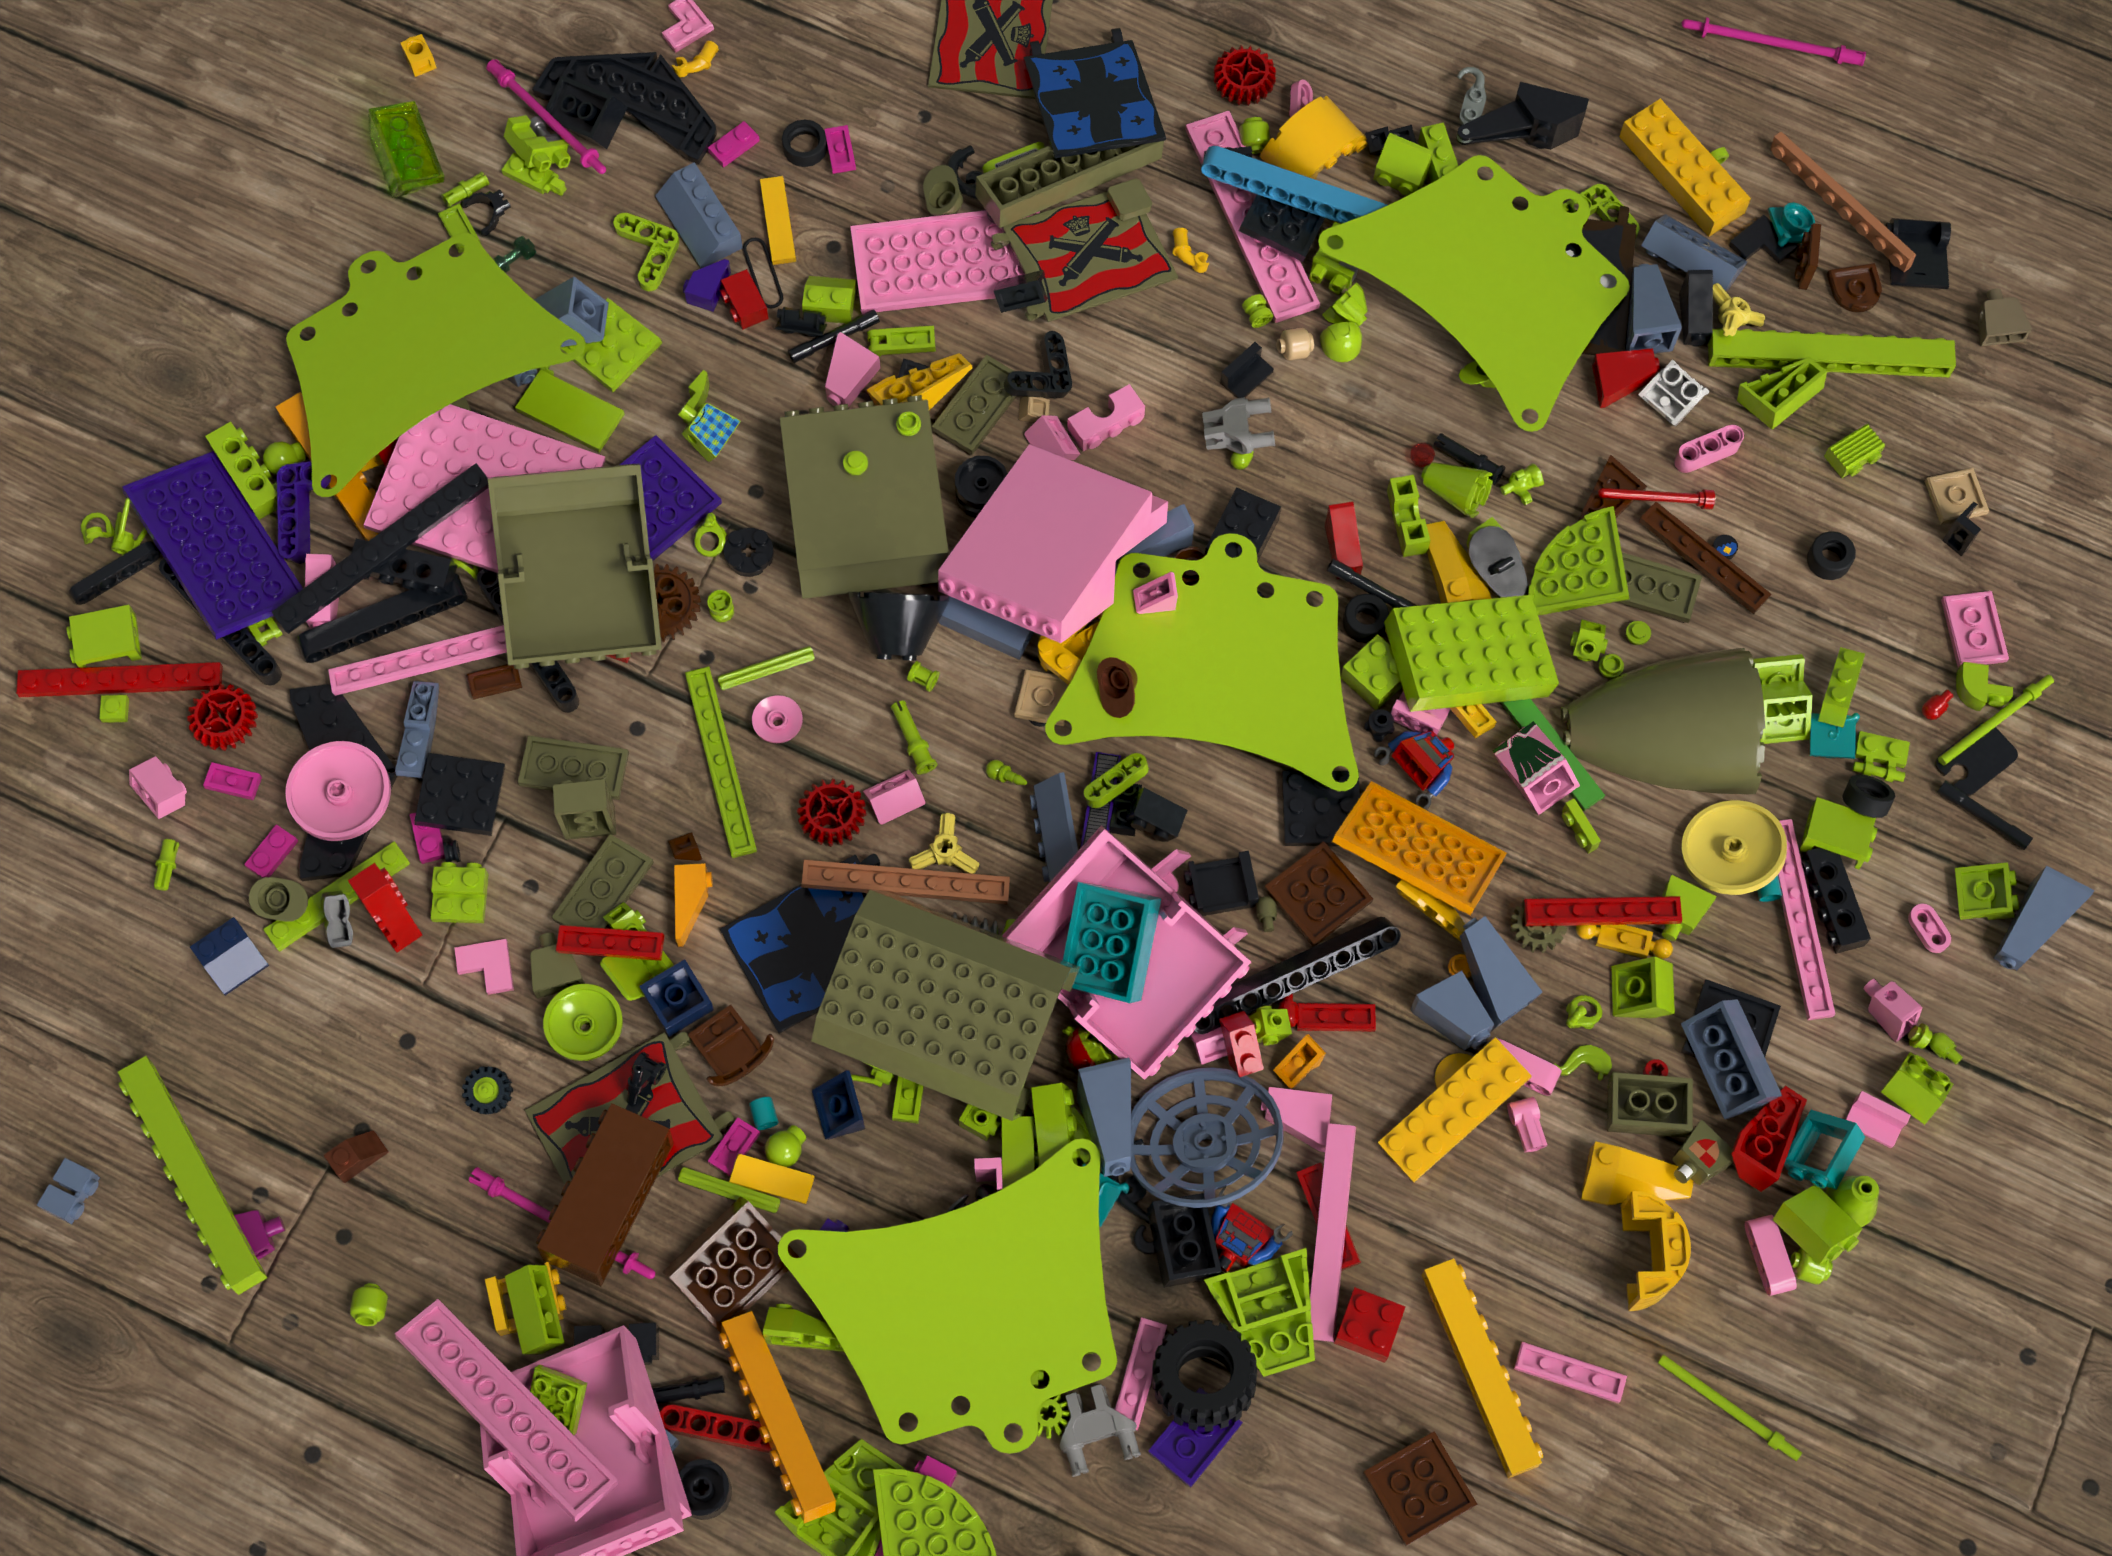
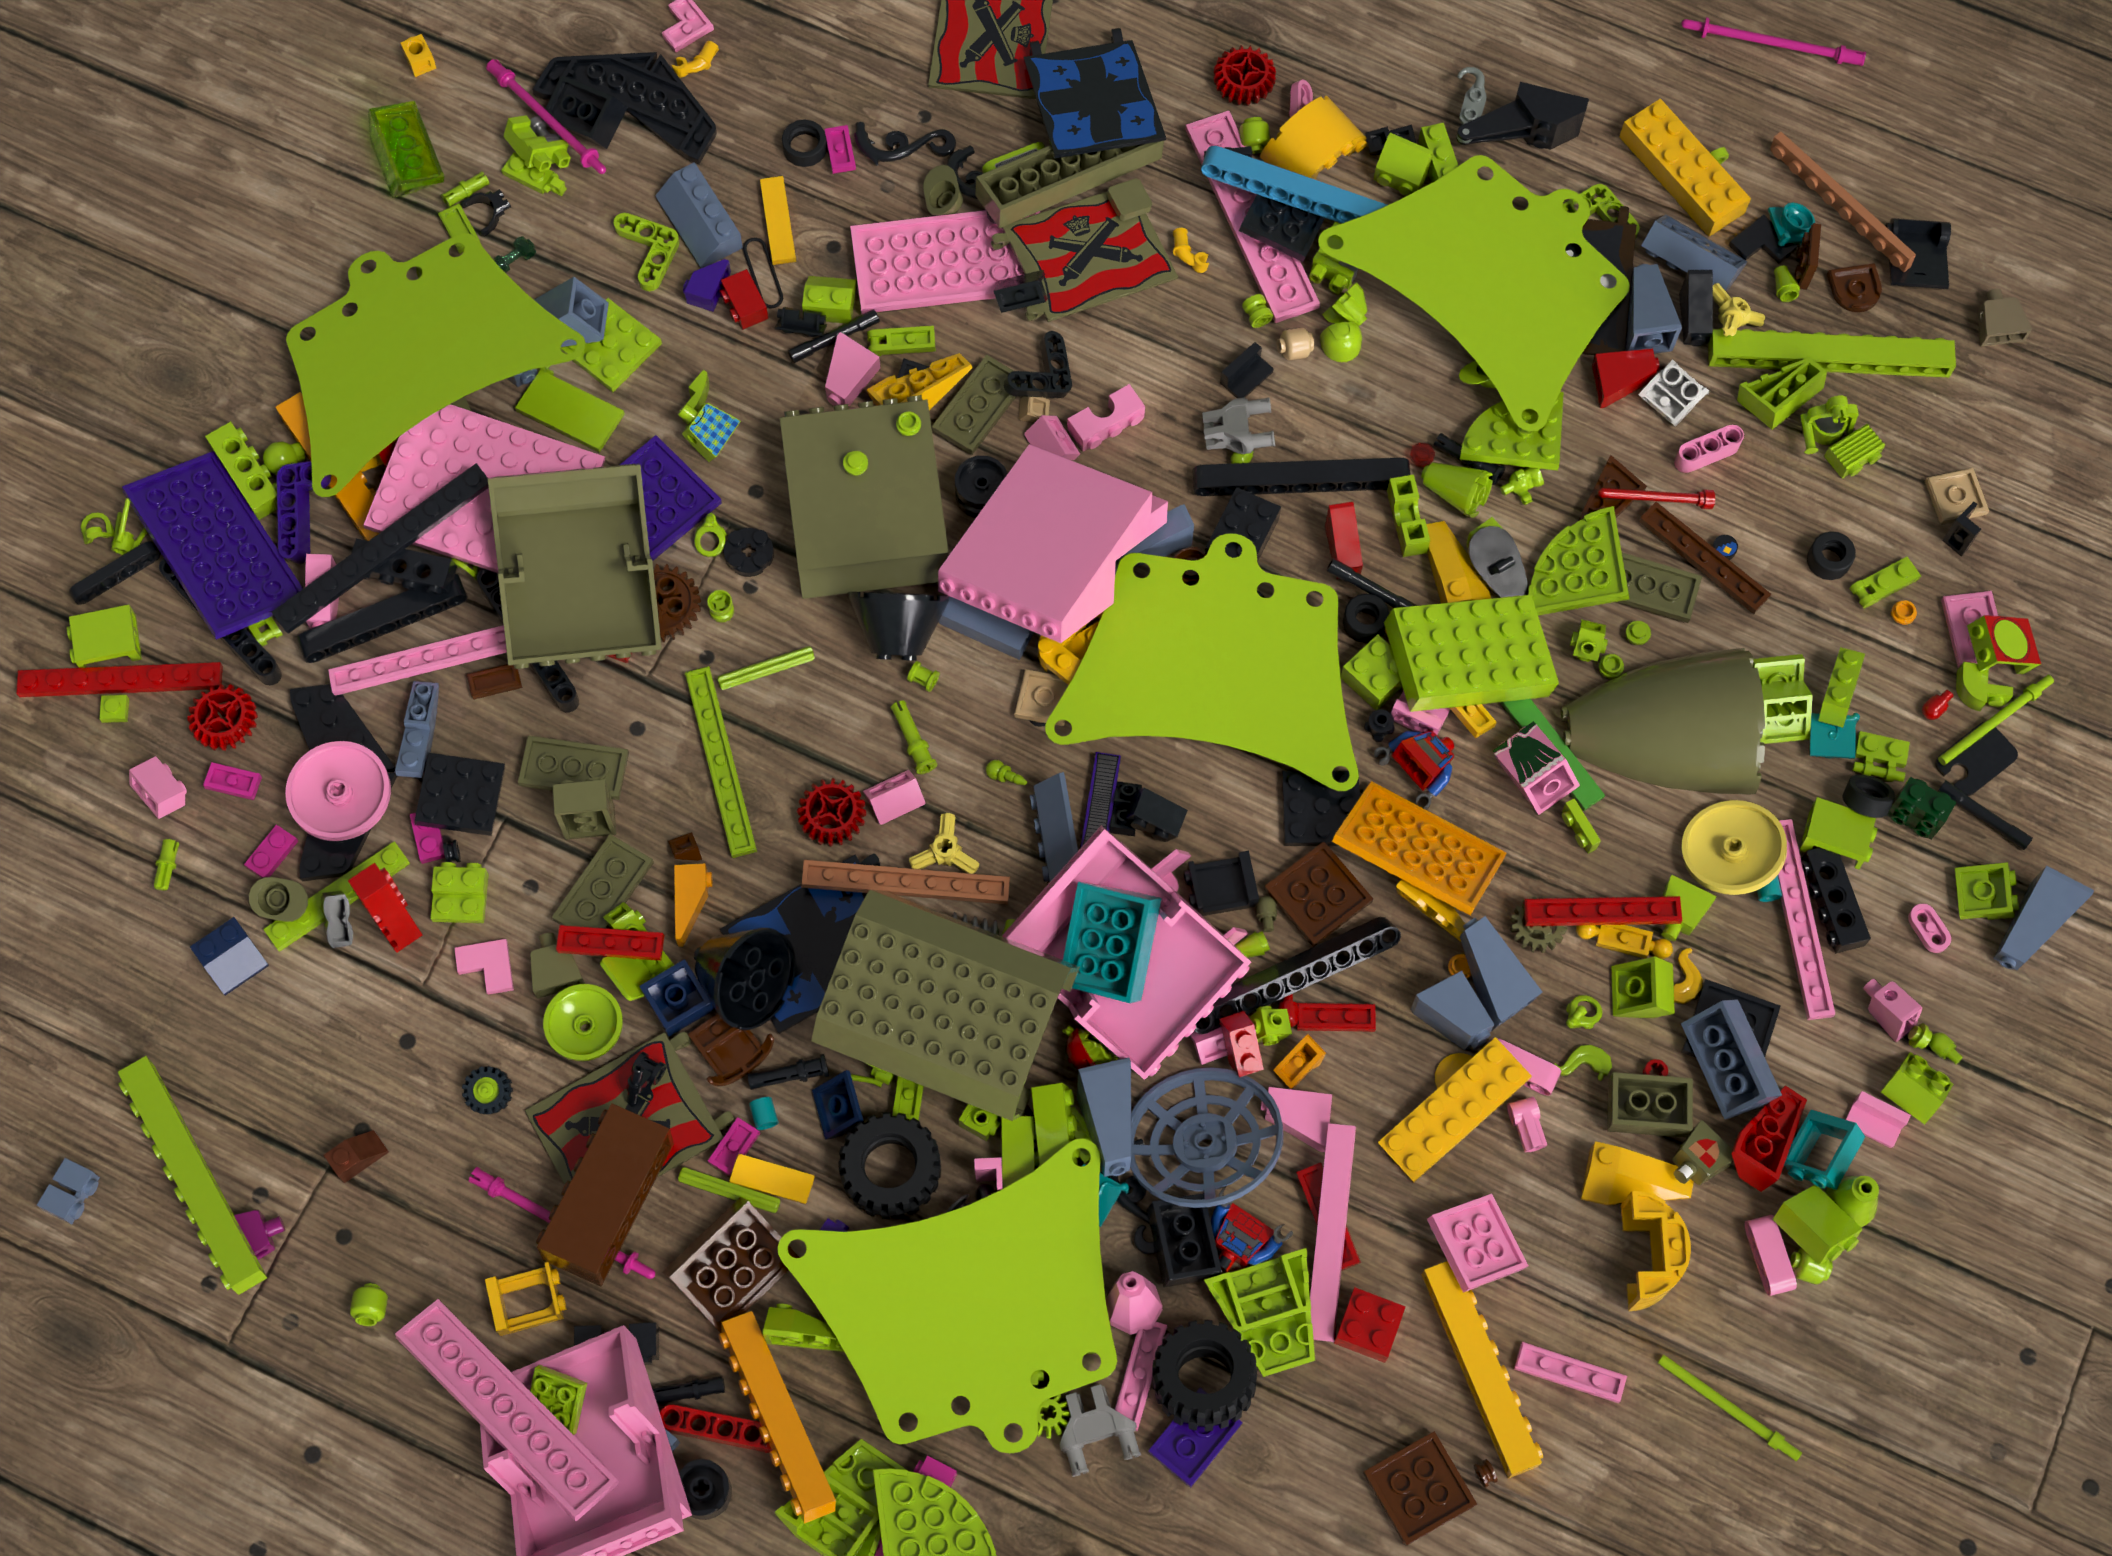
(534, 1309): lime brick -> none
(733, 144): dark pink plate -> none
(746, 975): none -> black cone
(774, 709): bright pink dish -> none
(785, 1146): lime piece -> none
(801, 1070): none -> black pin
(884, 1131): none -> black tyre
(905, 149): none -> black plant
(1117, 686): copper piece -> none
(1118, 770): lime beam -> none
(1133, 1303): none -> bright pink cone
(1157, 595): bright pink slope -> none
(1253, 945): none -> lime cone
(1298, 476): none -> black beam
(1477, 1242): none -> bright pink plate
(1485, 1473): none -> reddish brown bush
(1499, 440): none -> lime plate
(1692, 985): none -> yellow piece
(1786, 286): none -> lime cone
(1828, 422): none -> lime piece
(1885, 582): none -> lime plate
(1903, 612): none -> light orange plate
(1921, 808): none -> dark green brick
(2004, 642): none -> lime panel

